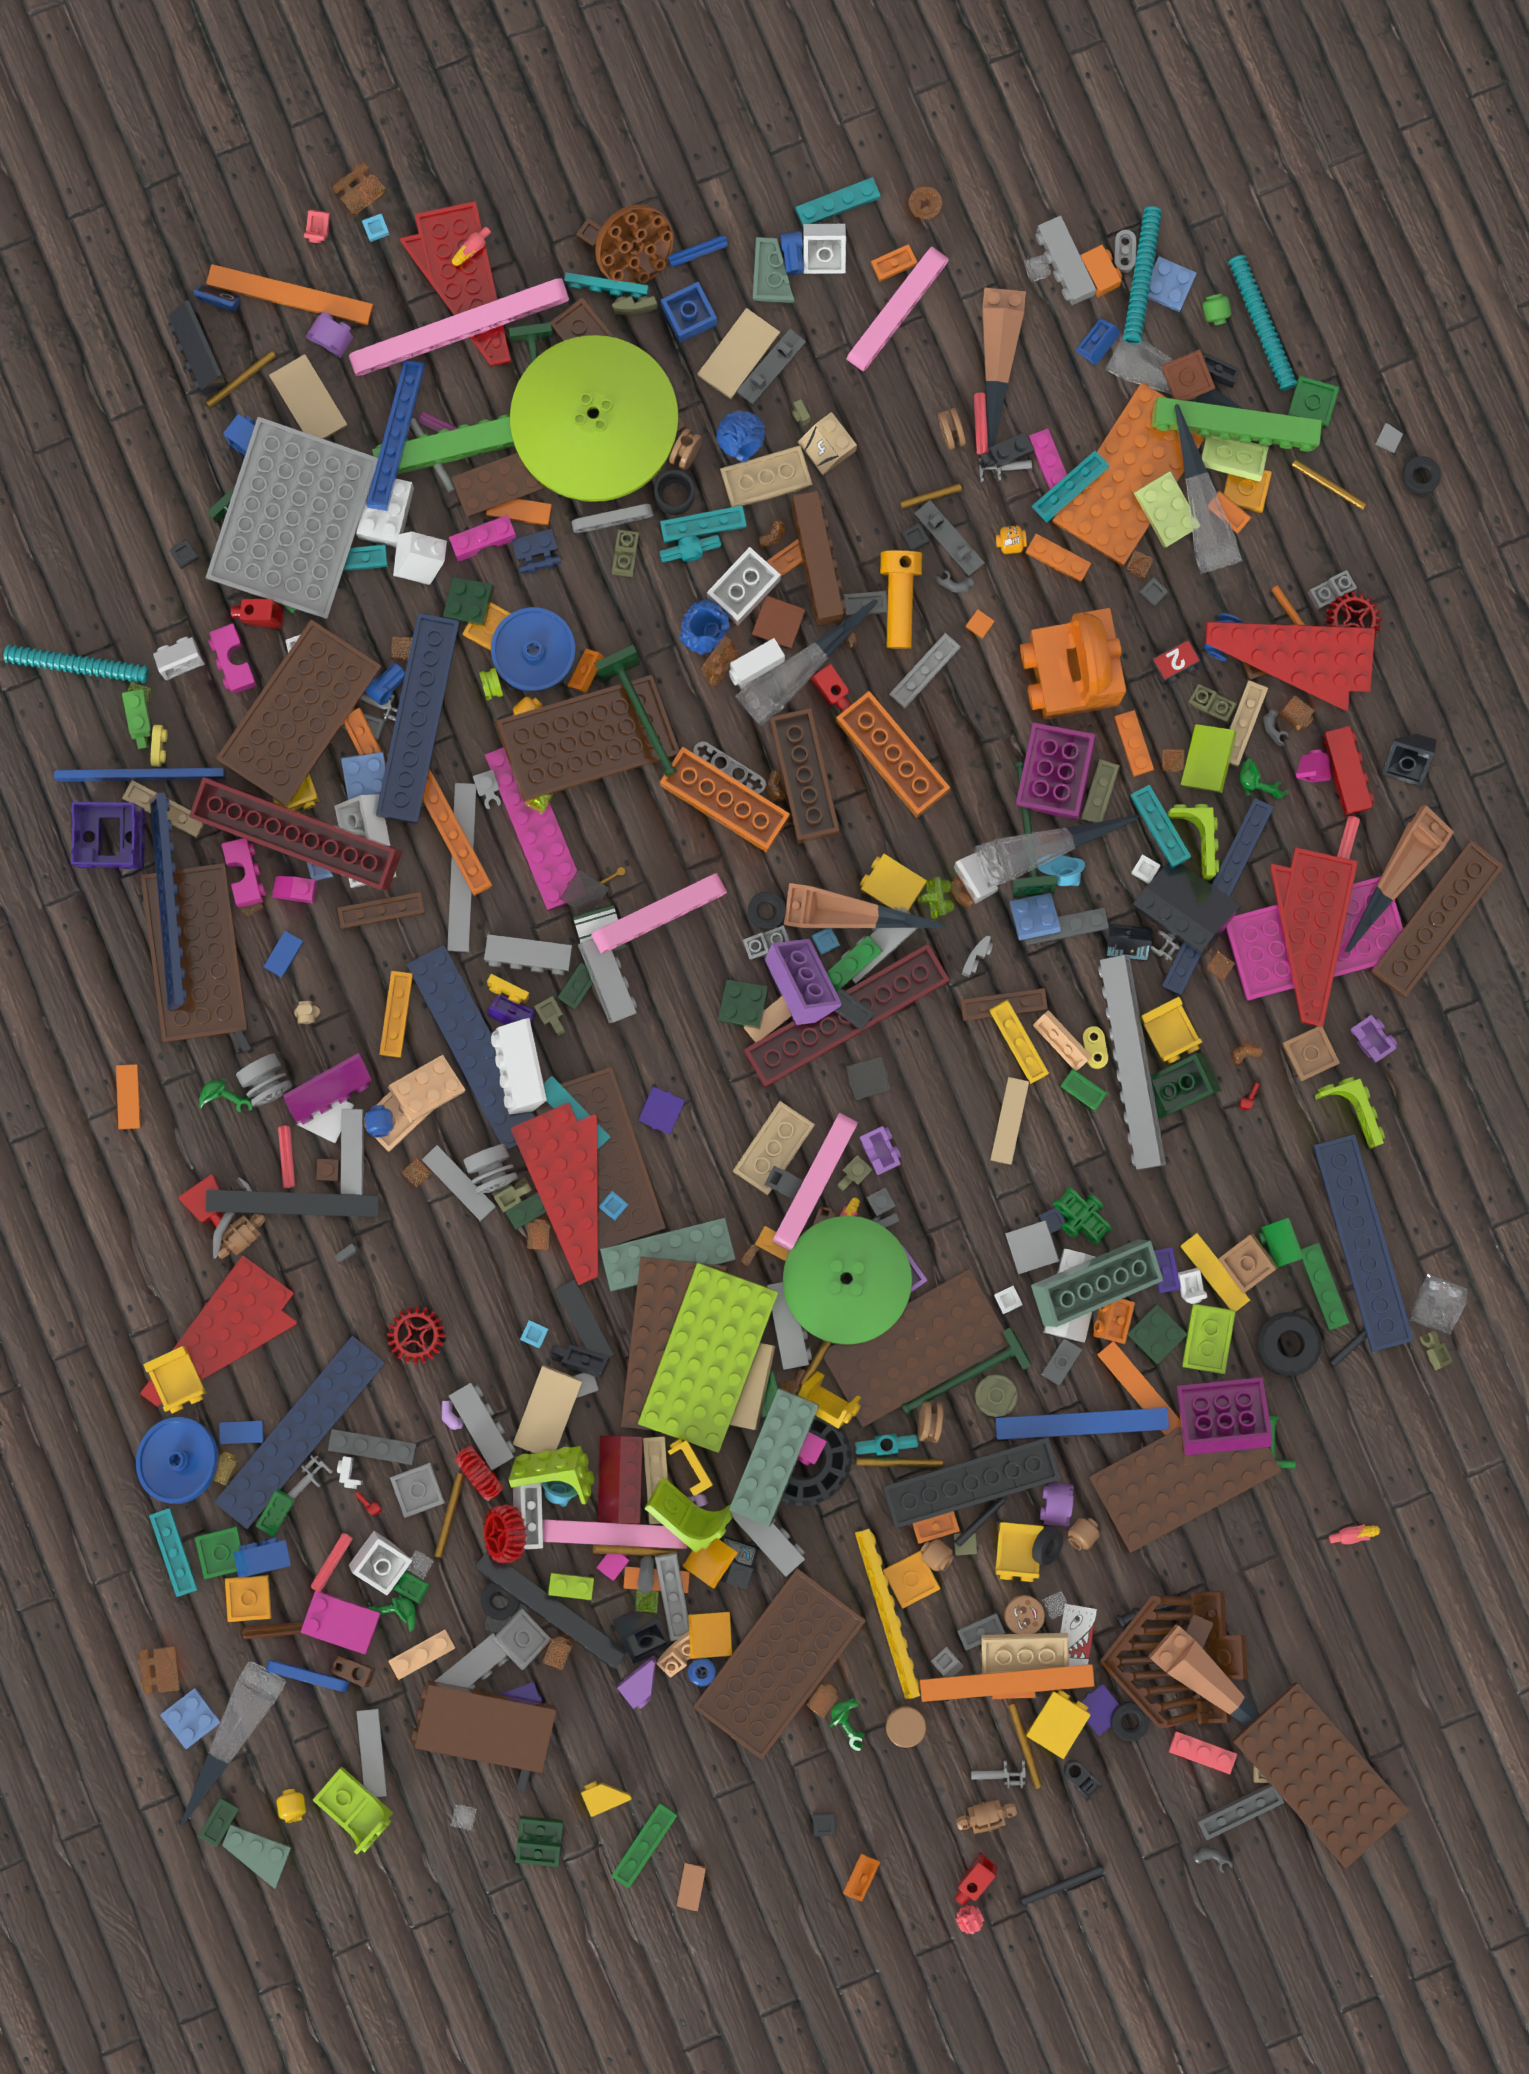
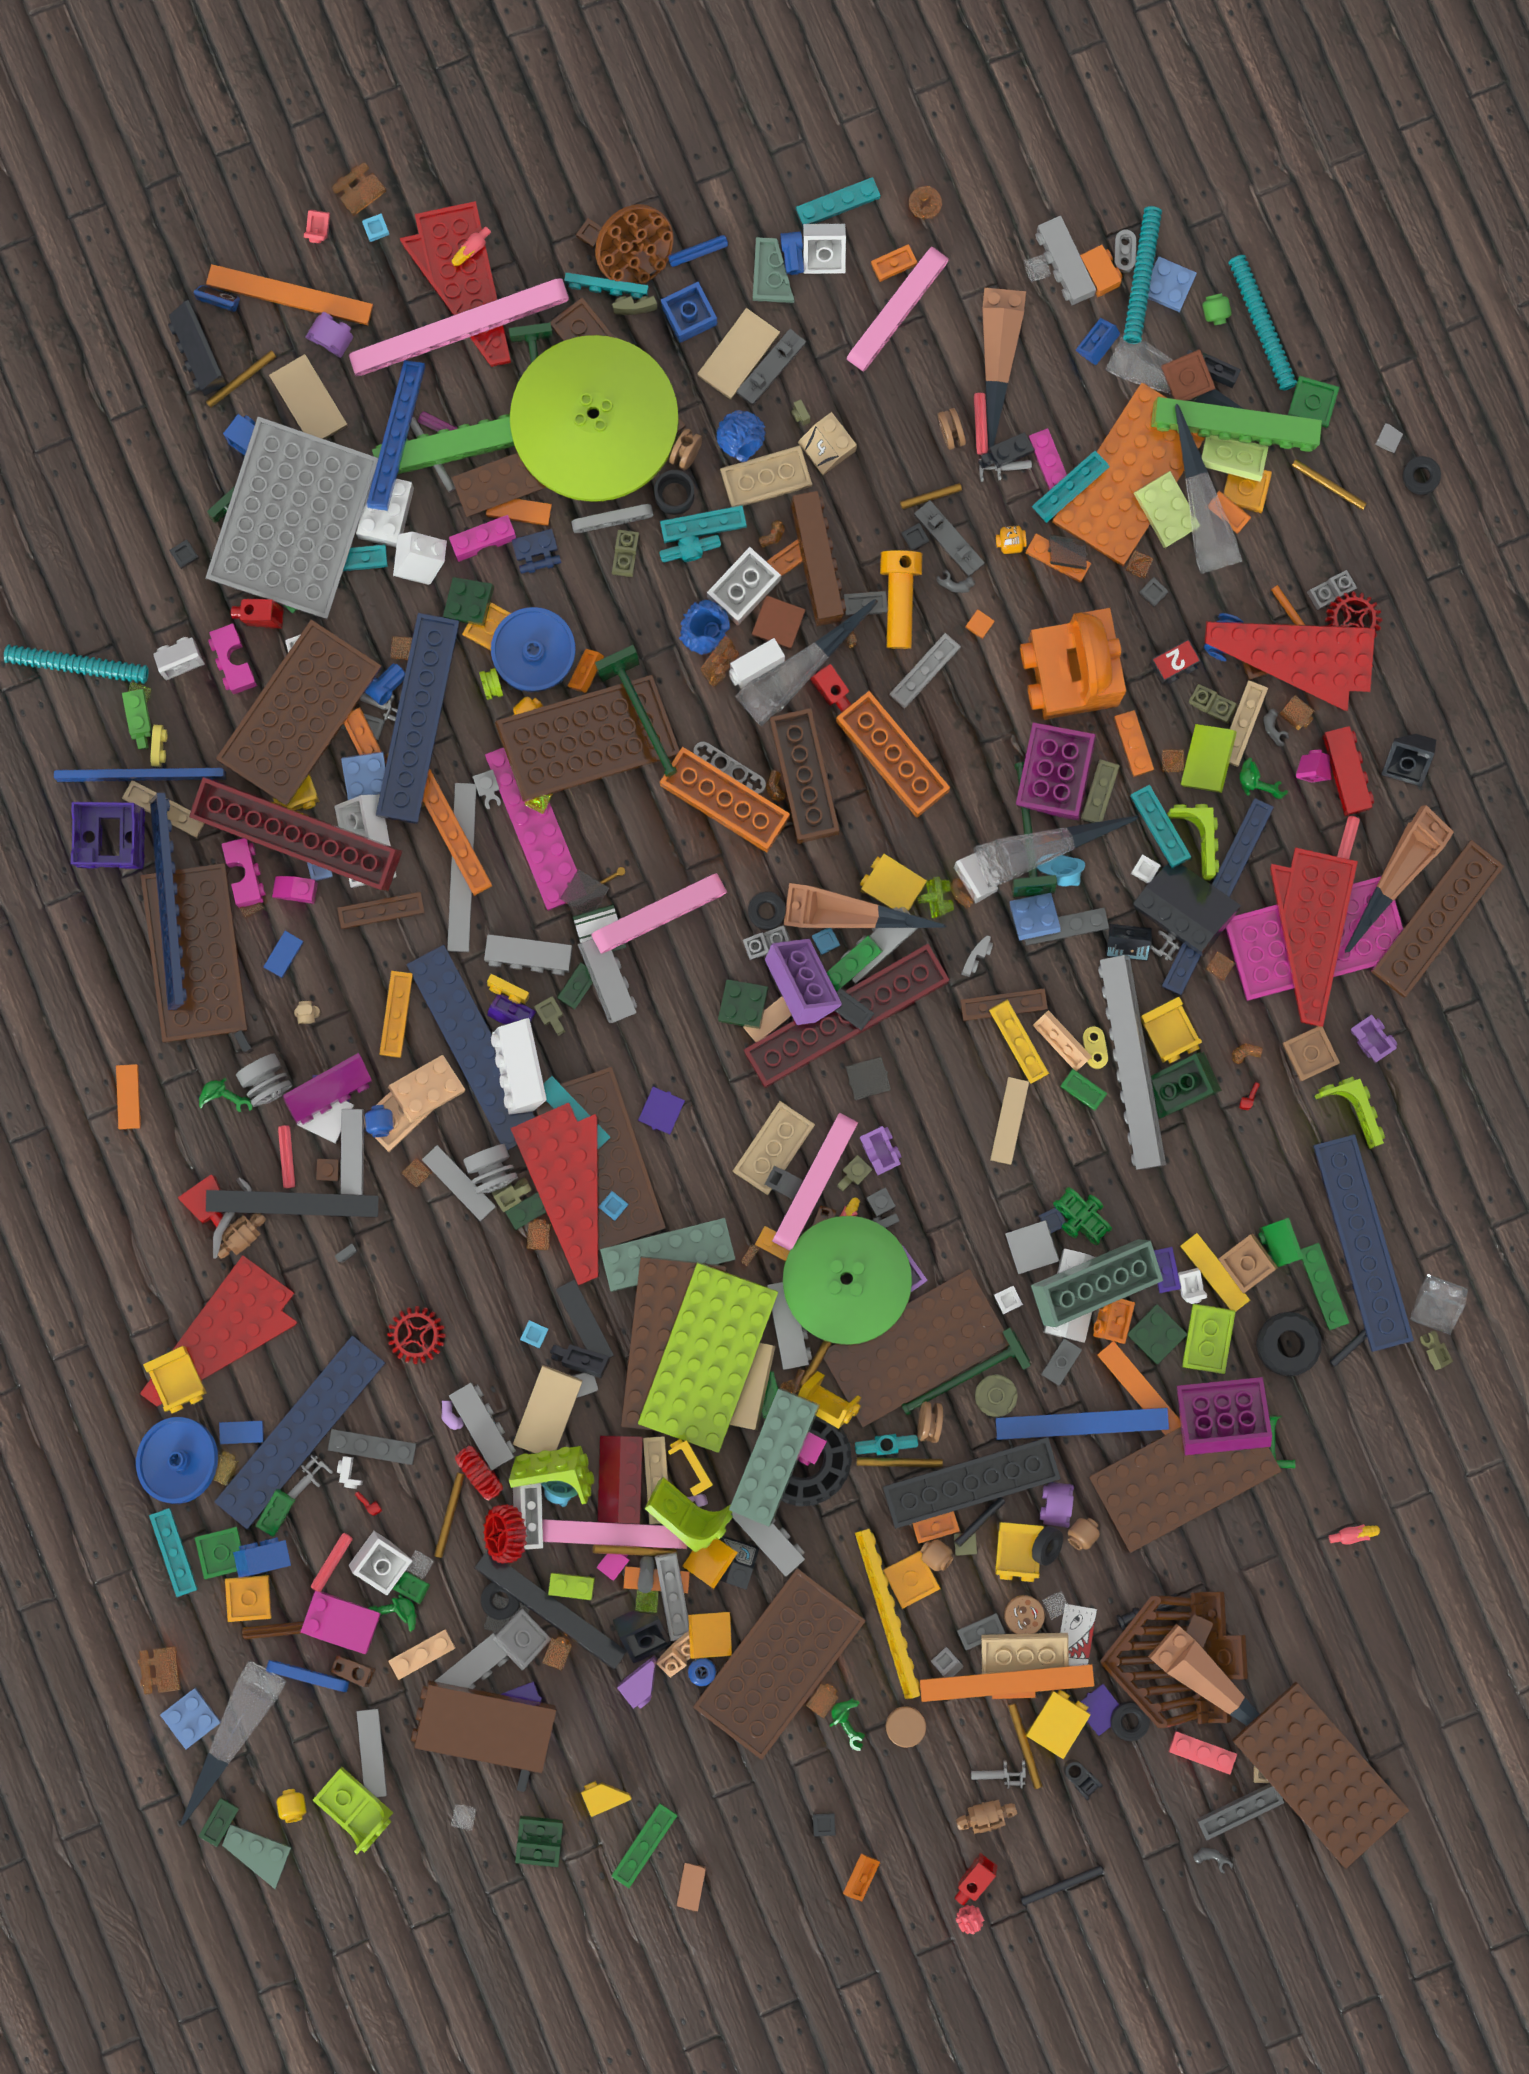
(417, 1490): light grey tile -> none
(1067, 552): none -> clear smoke piece

